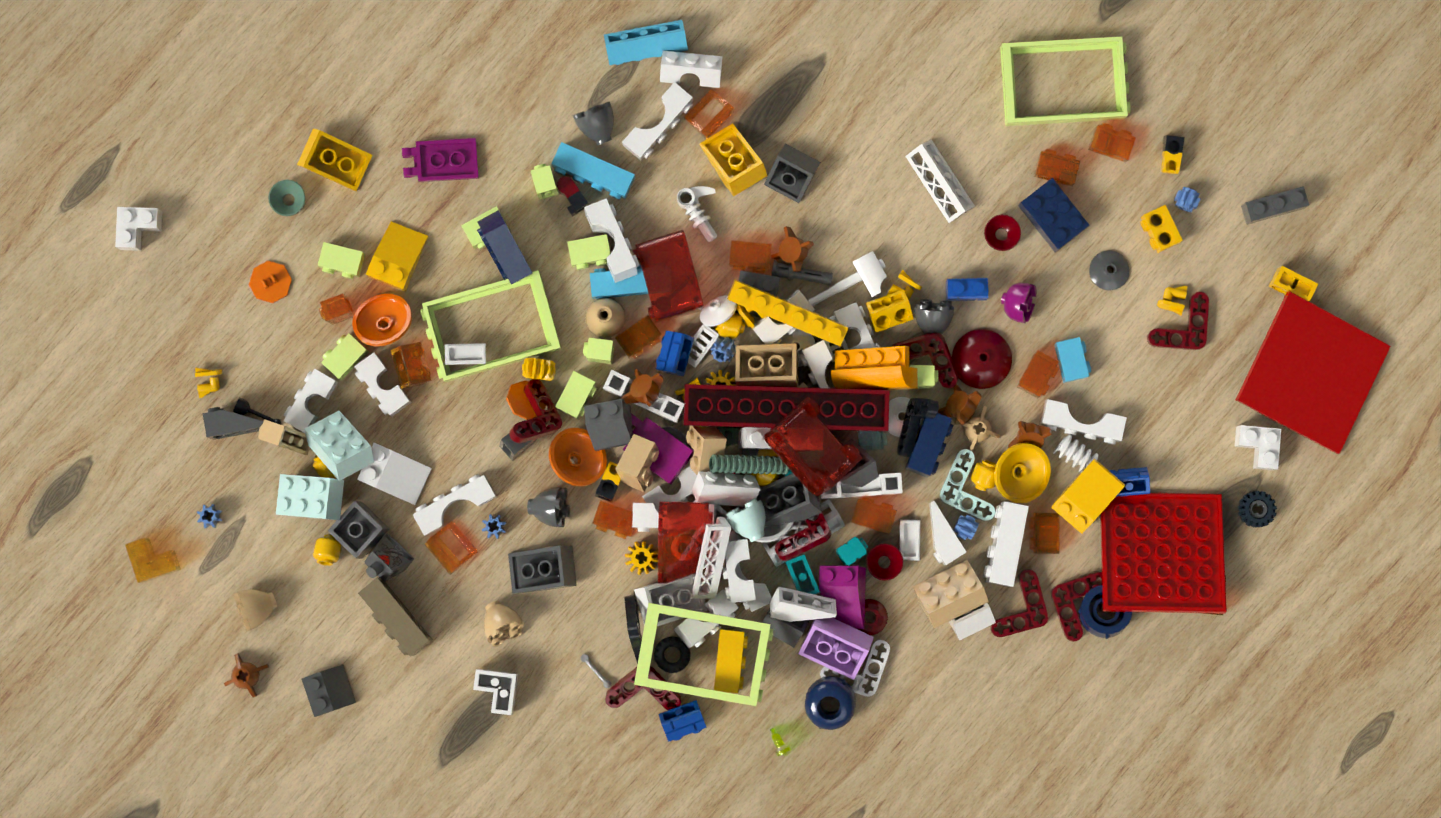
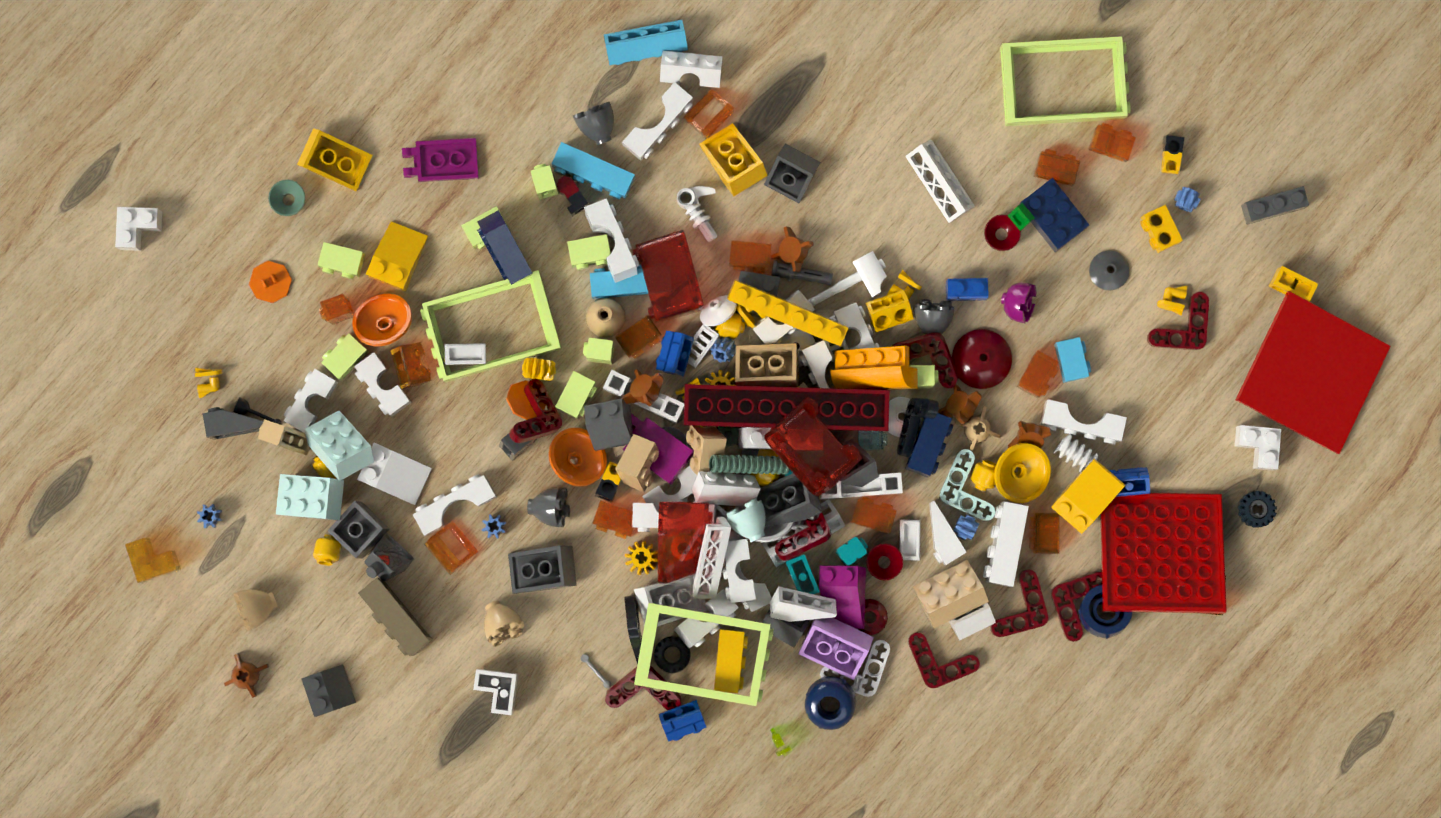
(941, 670): none -> dark red beam
(1021, 216): none -> green plate

